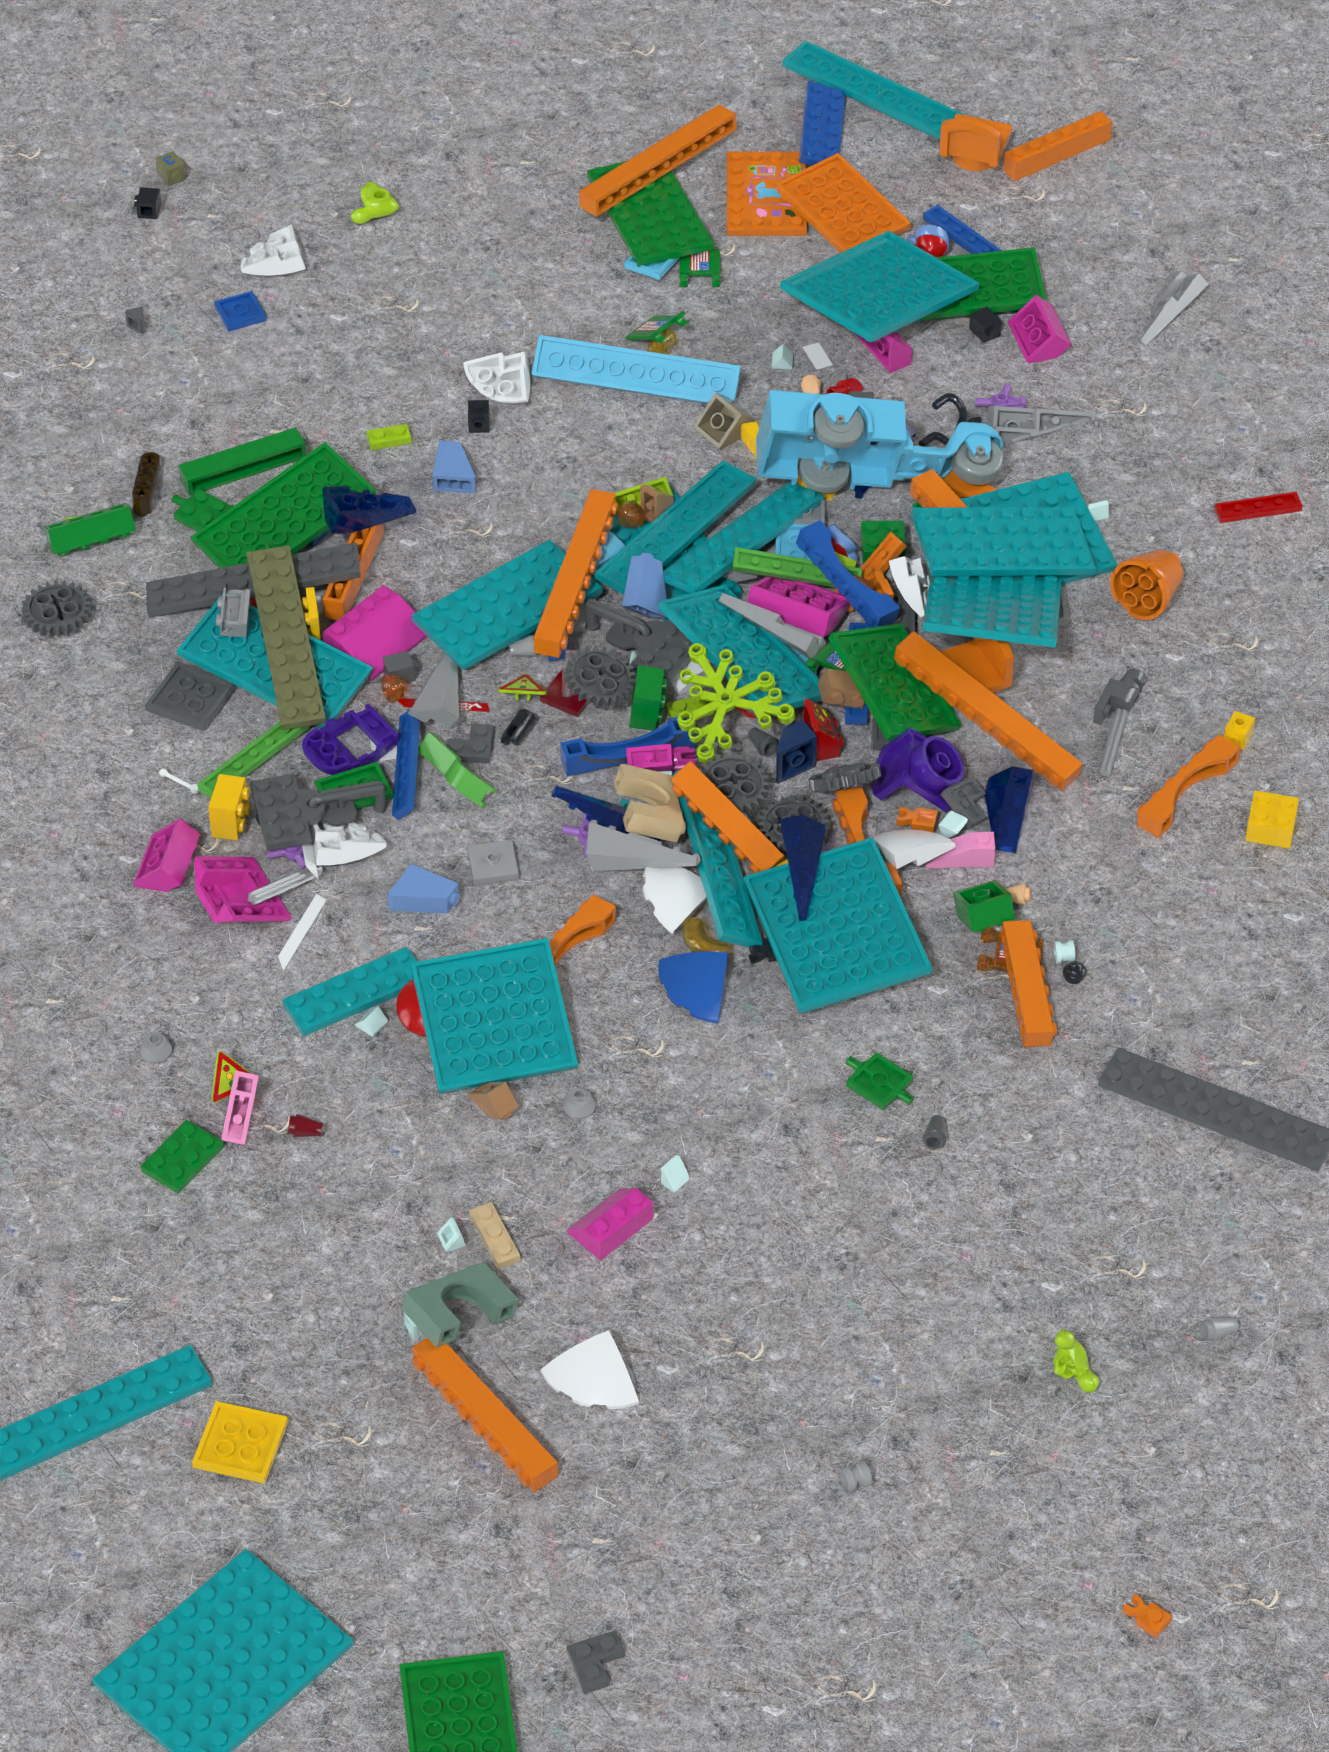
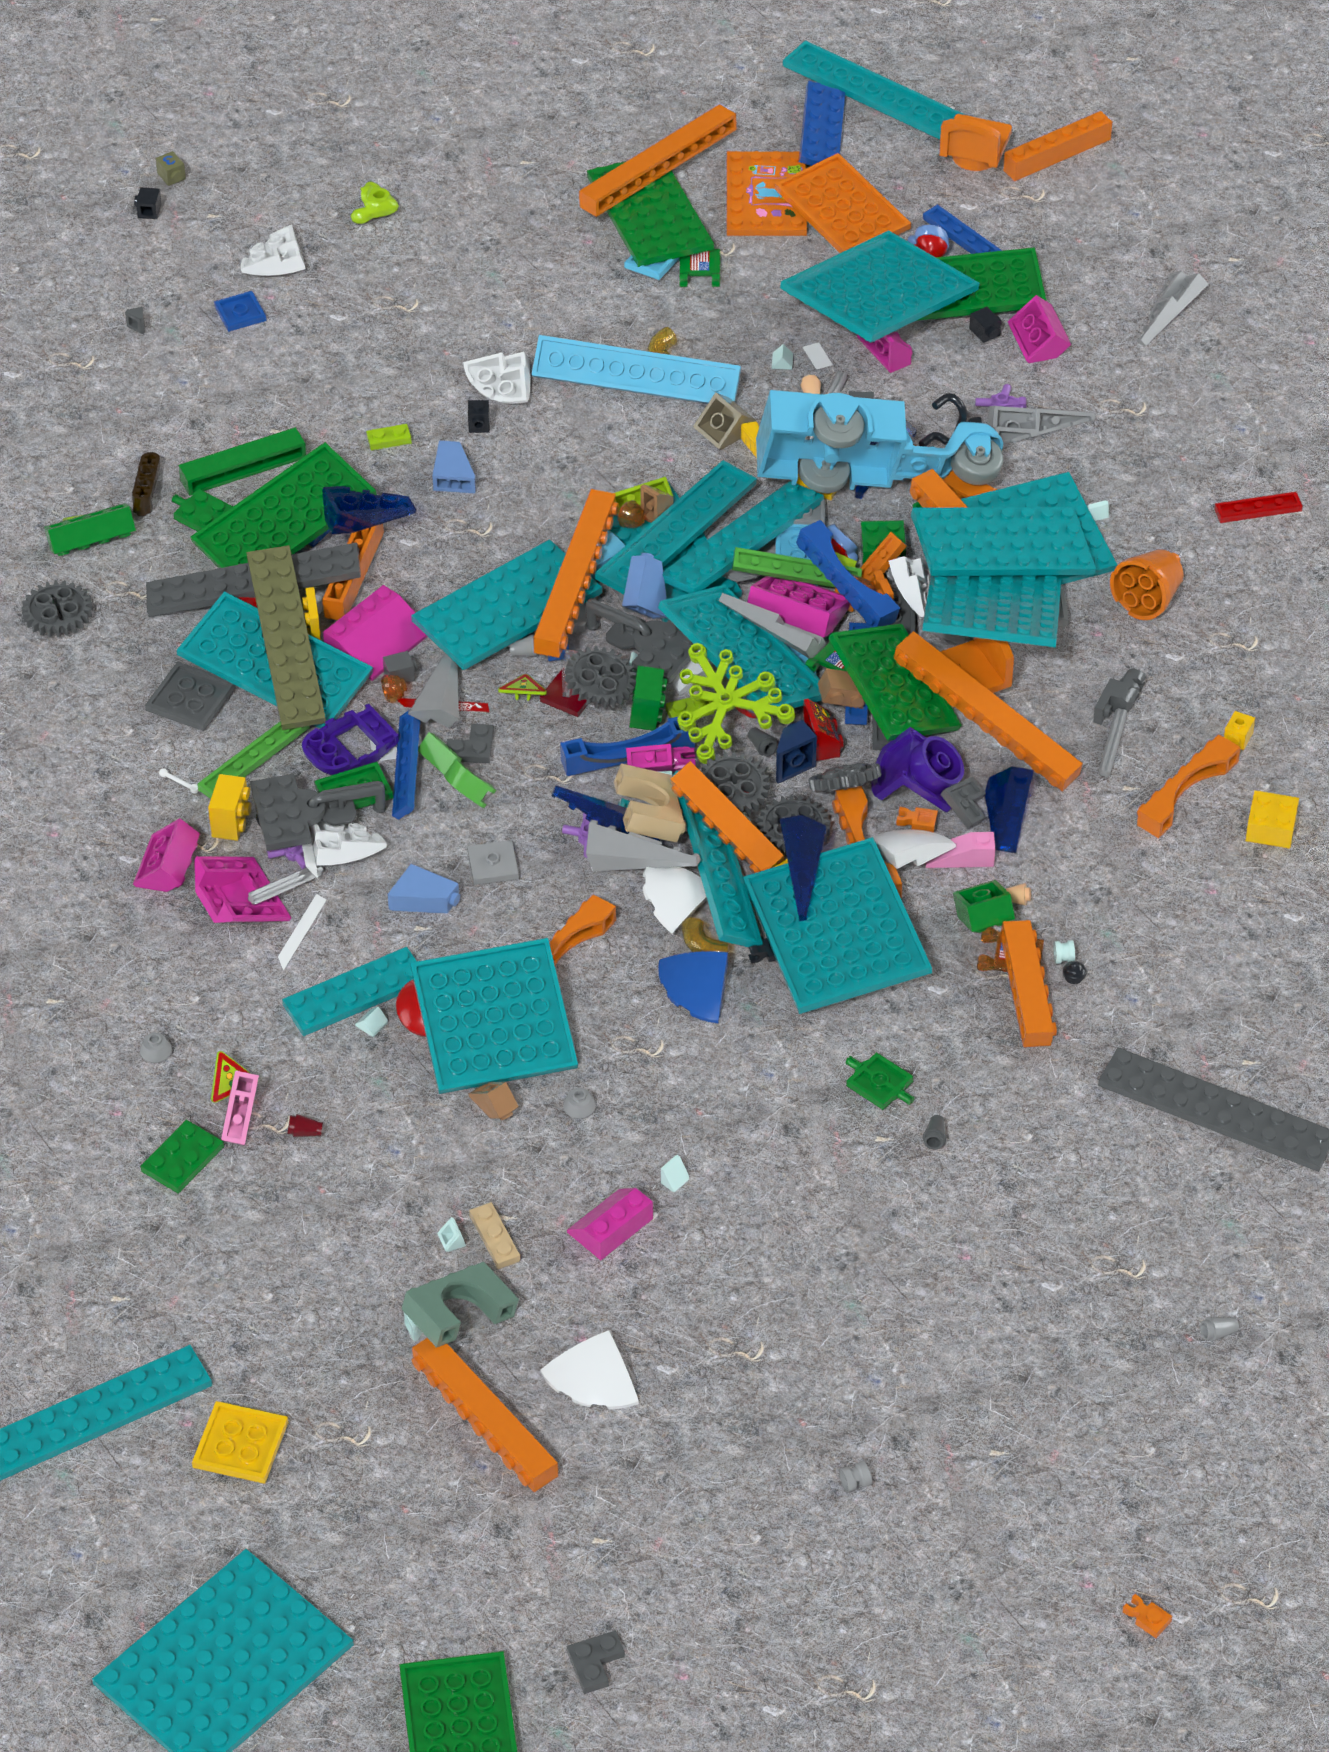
(234, 613): light grey hinge -> none
(518, 727): black hinge -> none
(655, 326): green flag -> none
(845, 386): red arm -> none
(952, 824): light aqua slope -> none
(1073, 1361): lime head -> none

